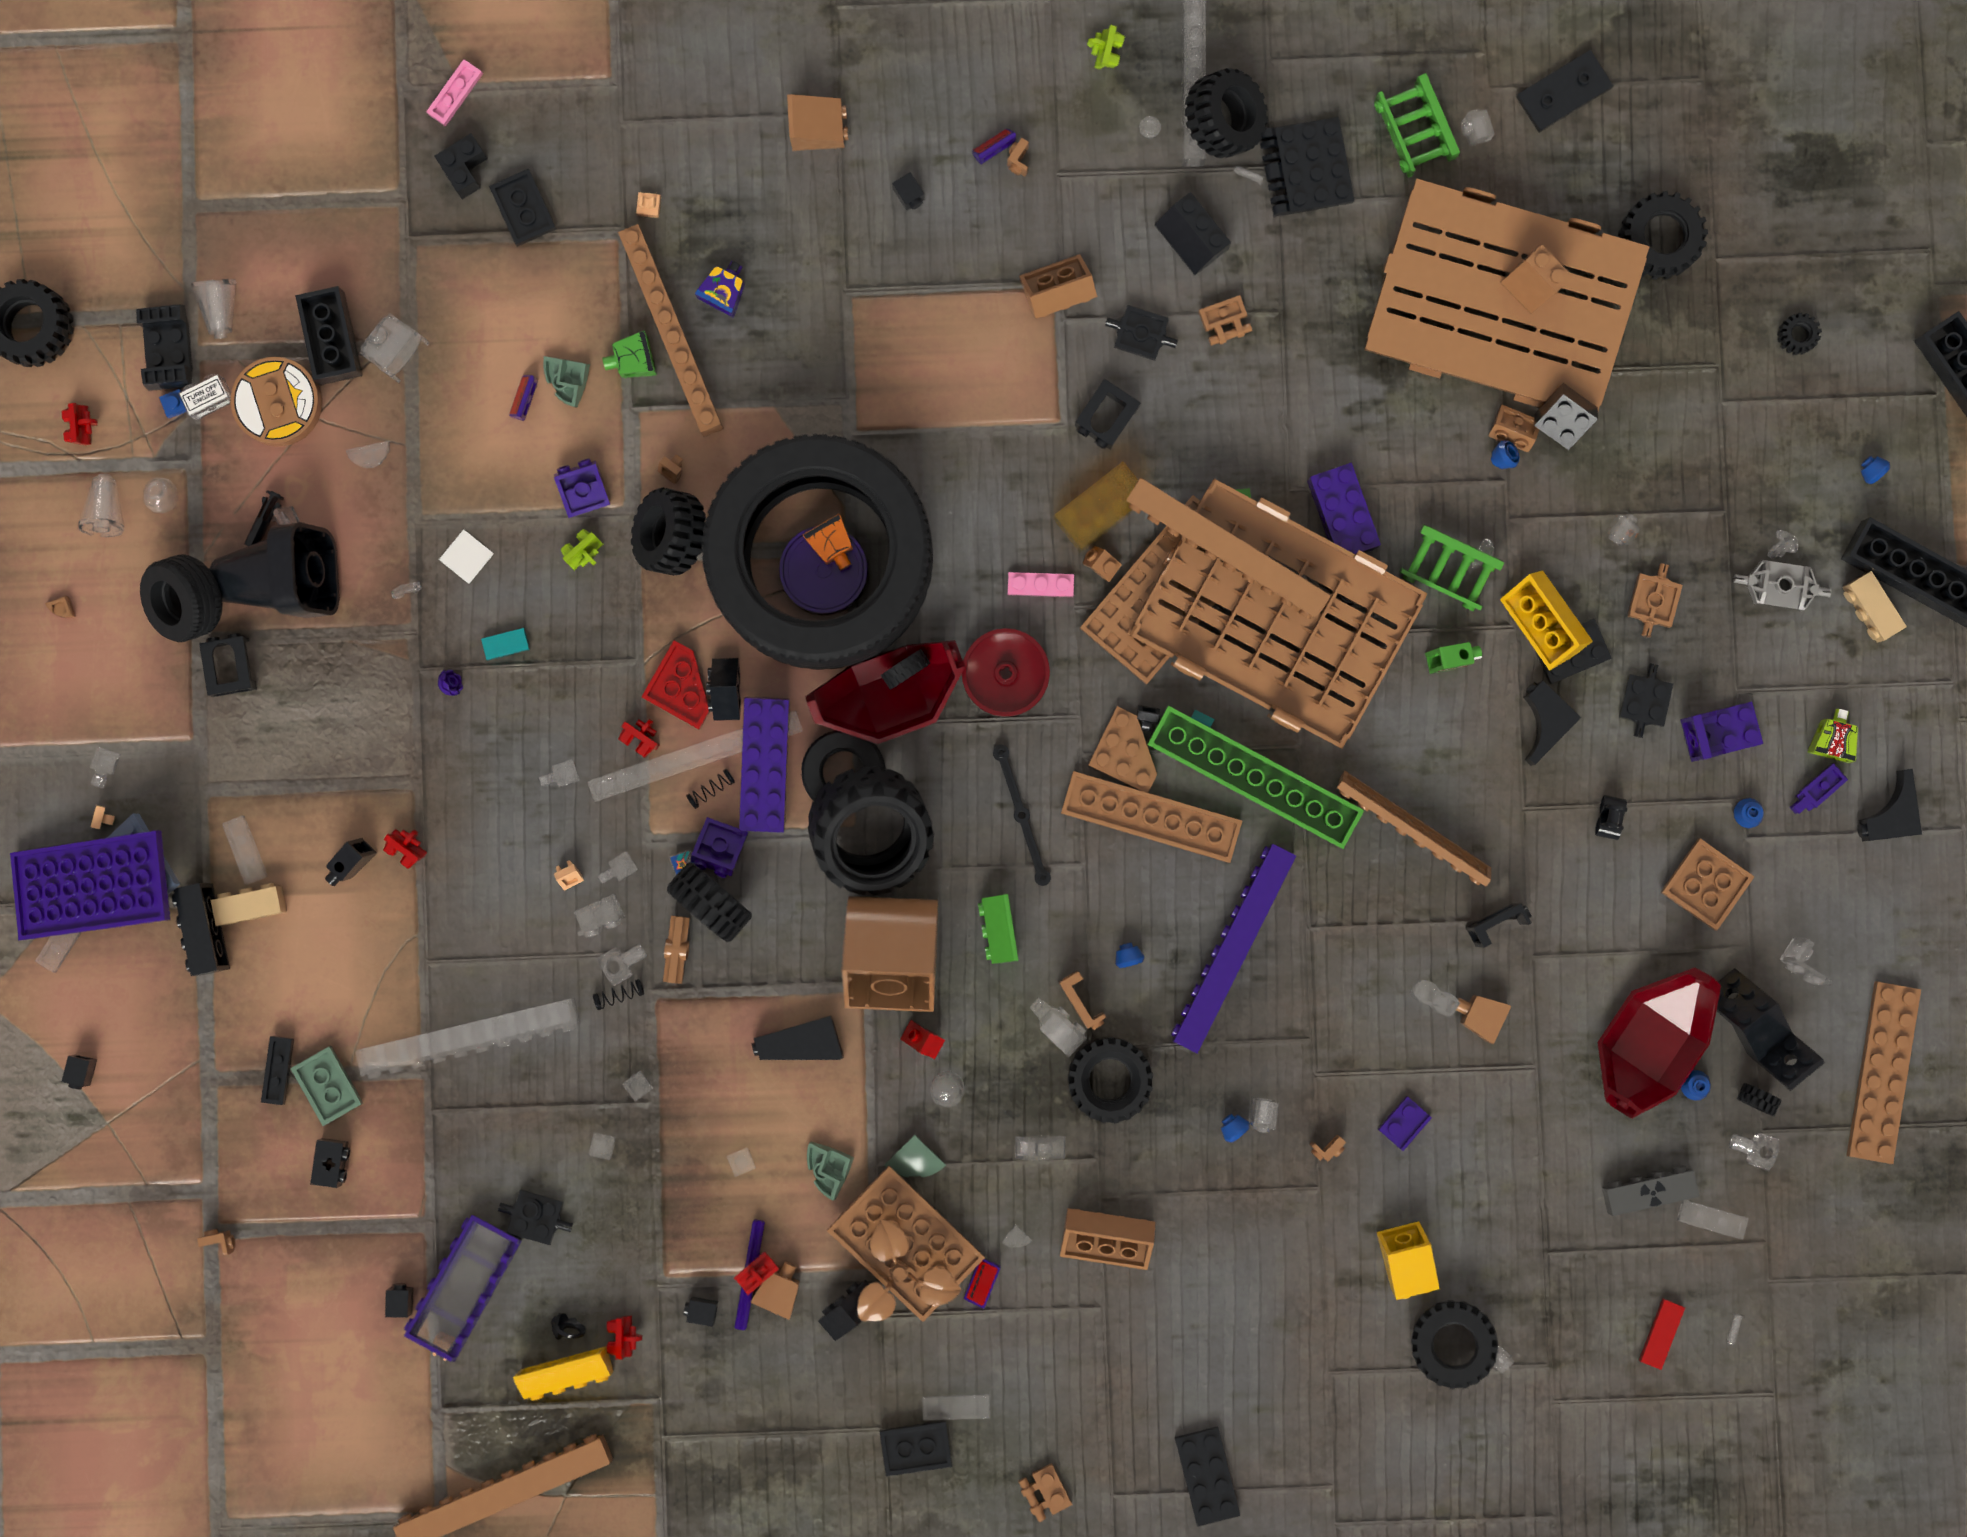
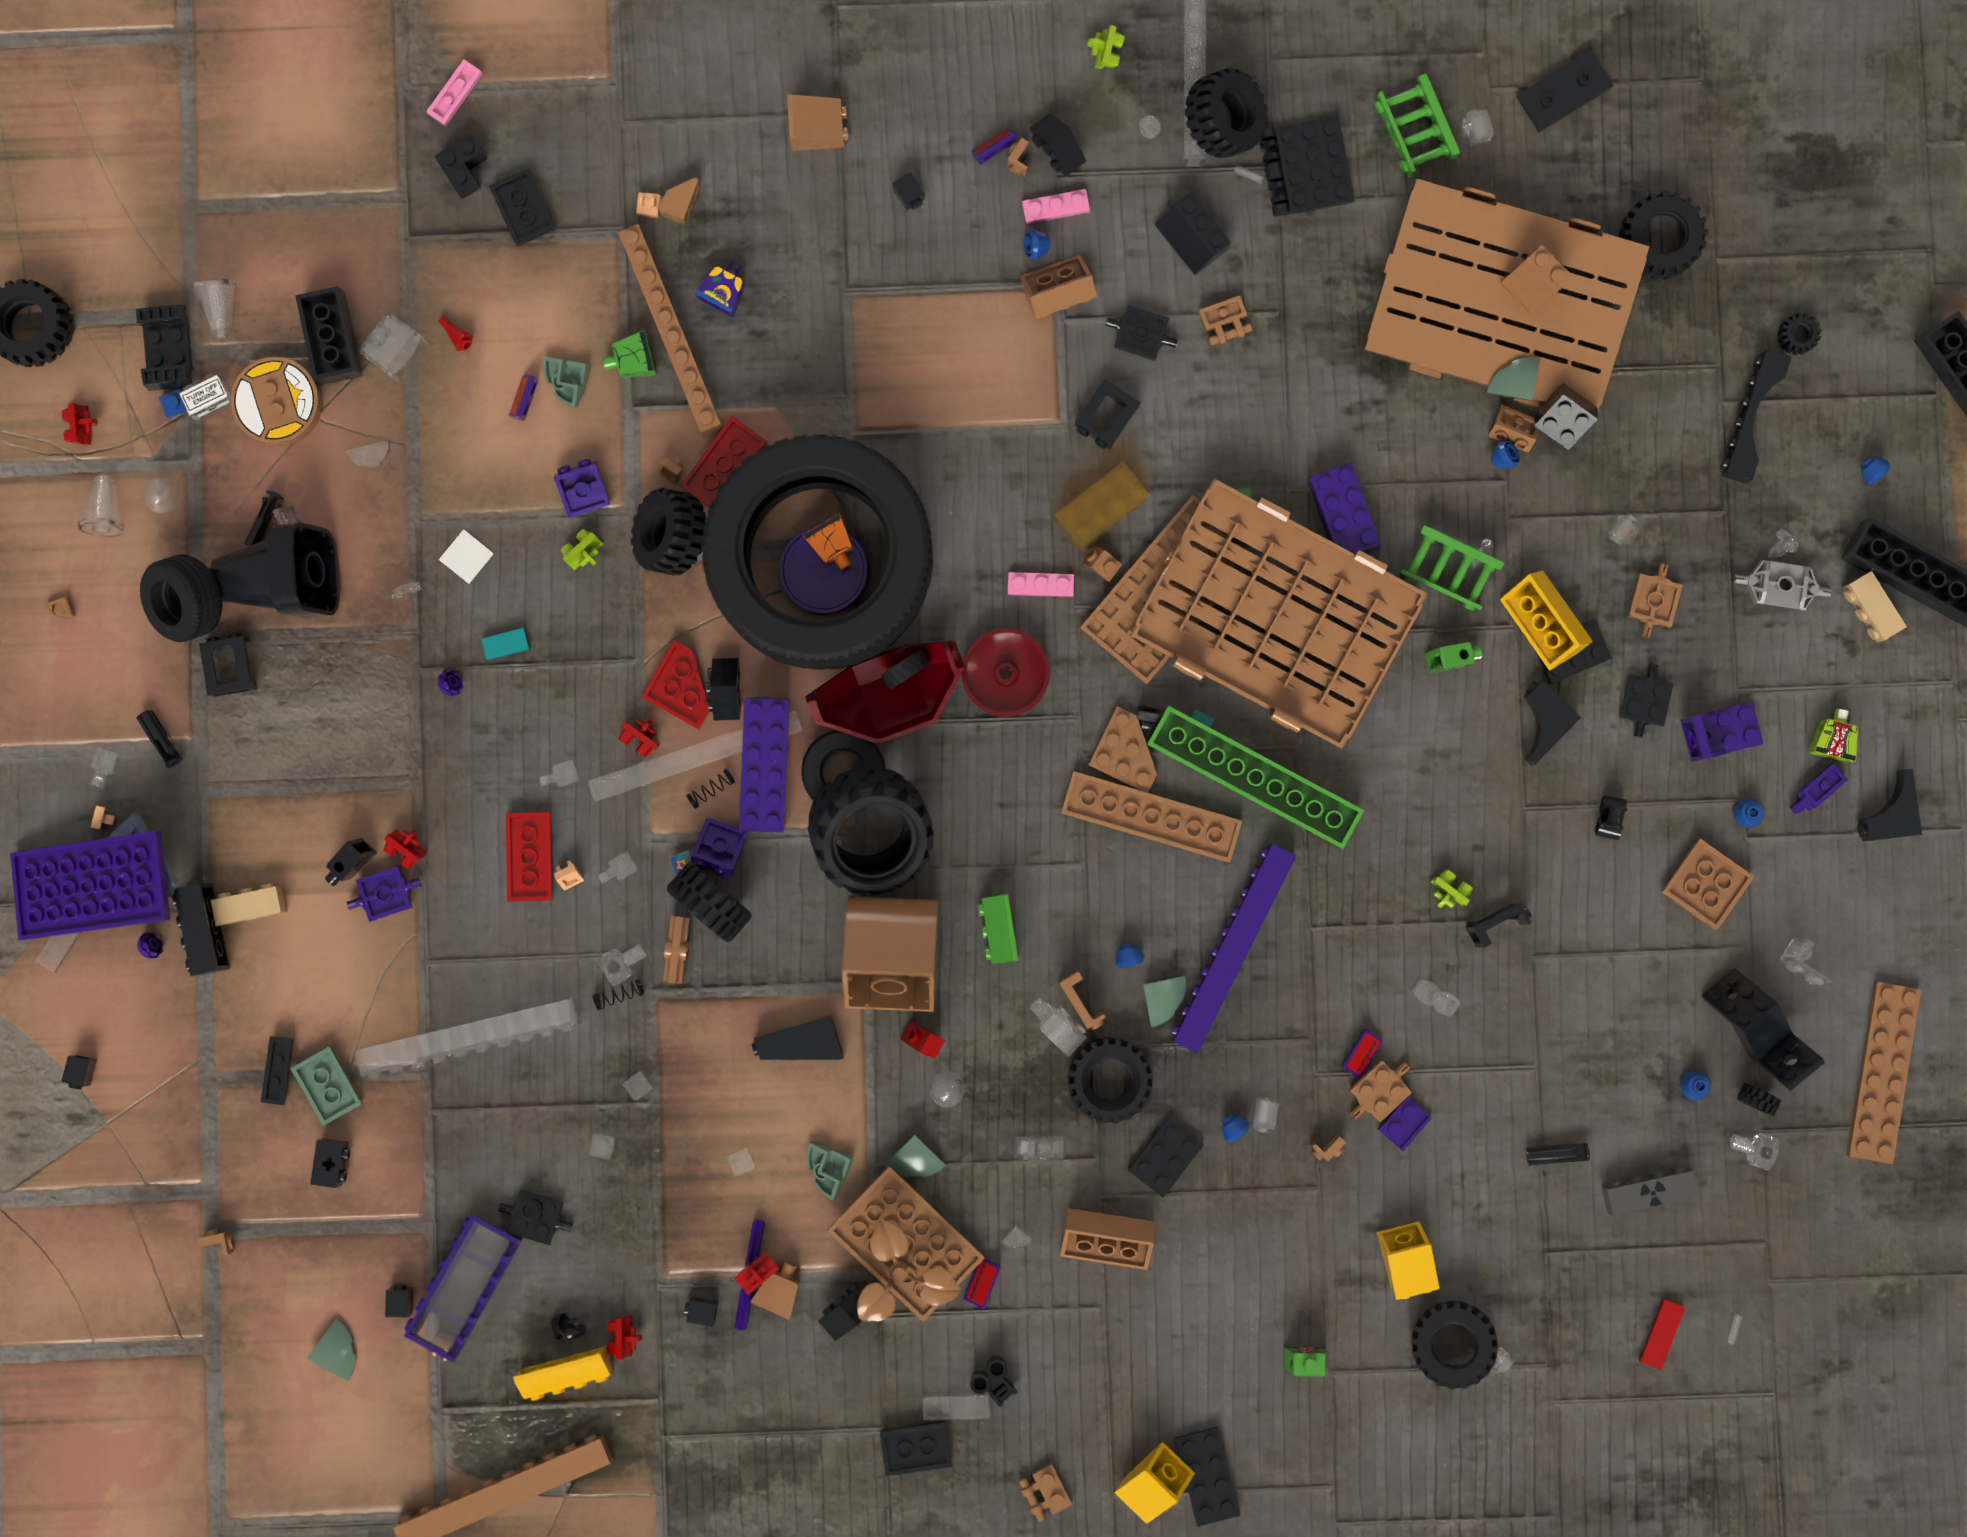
(149, 945): none -> dark purple plate
(159, 738): none -> black piece
(244, 850): clear tile -> none
(335, 1351): none -> sand green brick
(384, 893): none -> dark purple plate
(461, 339): none -> red cone
(529, 856): none -> red plate
(598, 915): clear bracket -> none
(679, 201): none -> medium nougat slope
(725, 453): none -> red plate
(996, 1384): none -> black piece
(1001, 754): black piece -> none
(1036, 244): none -> blue cone
(1055, 206): none -> bright pink plate
(1058, 143): none -> black brick
(1155, 1483): none -> yellow slope
(1164, 998): none -> sand green brick
(1165, 1157): none -> black plate
(1228, 548): medium nougat brick -> none
(1306, 1361): none -> bright green torso
(1362, 1053): none -> slope
(1380, 1090): none -> medium nougat plate
(1407, 824): medium nougat plate -> none
(1459, 895): none -> lime hips
(1483, 1016): medium nougat torso -> none
(1516, 379): none -> sand green brick
(1557, 1154): none -> black piece
(1657, 1040): dark red panel -> none
(1712, 1219): clear tile -> none
(1742, 457): none -> black arch

